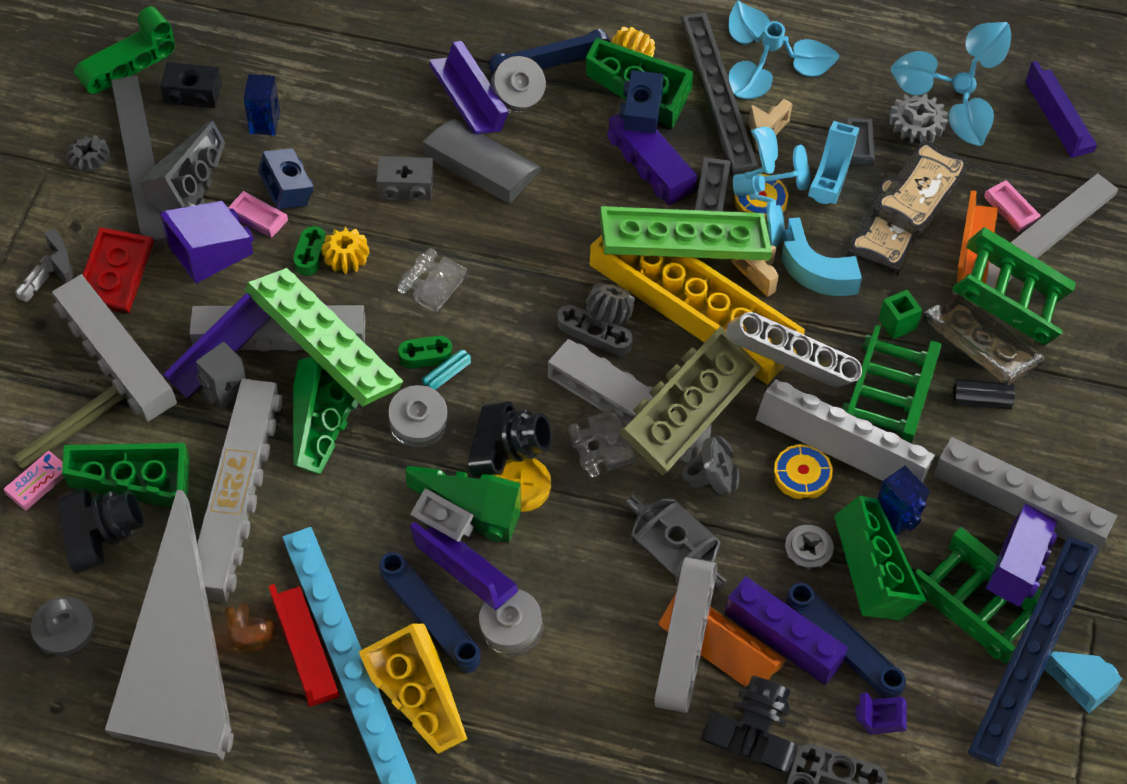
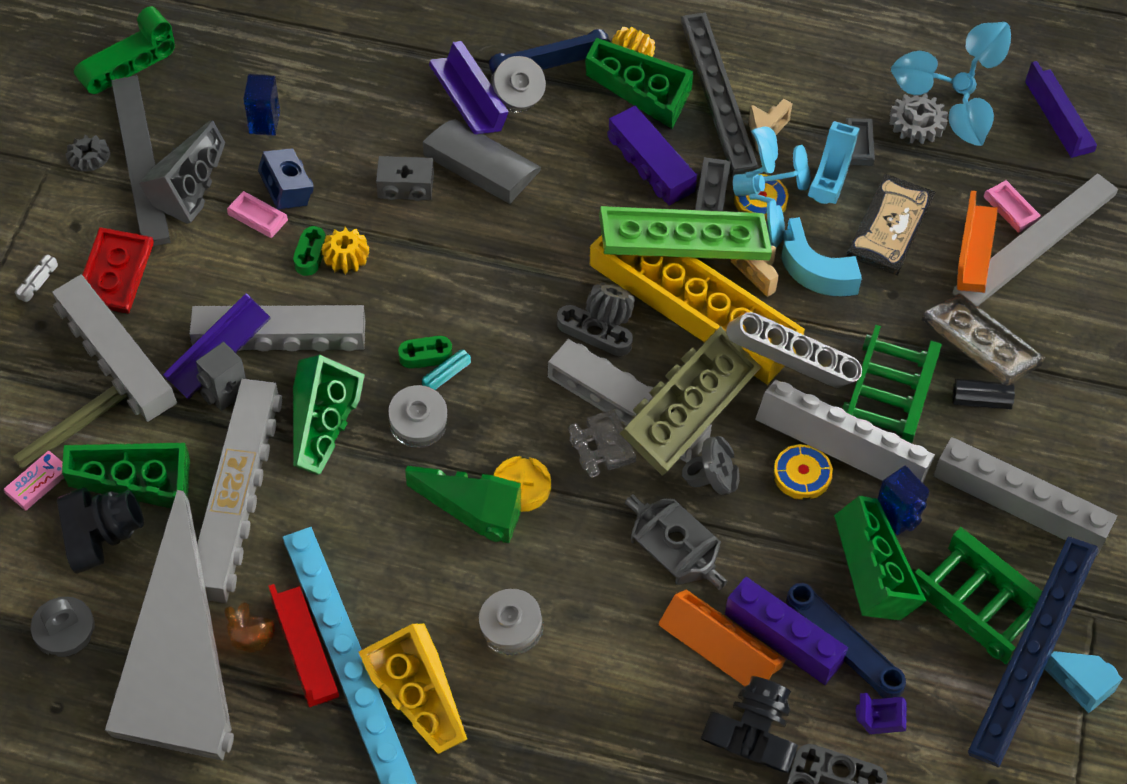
(59, 257): dark grey slope -> none
(191, 85): black brick -> none
(206, 238): dark purple slope -> none
(324, 336): plate -> none
(430, 611): dark blue piece -> none
(439, 284): clear plate -> none
(443, 515): light grey plate -> none
(465, 566): dark purple panel -> none
(506, 433): black beam -> none
(642, 115): dark blue brick -> none
(685, 635): light grey beam -> none
(751, 24): medium azure plant -> none
(812, 536): light grey gear -> none
(900, 314): green brick -> none
(921, 188): tile -> none
(1023, 556): brick -> none
(1026, 269): green fence -> none

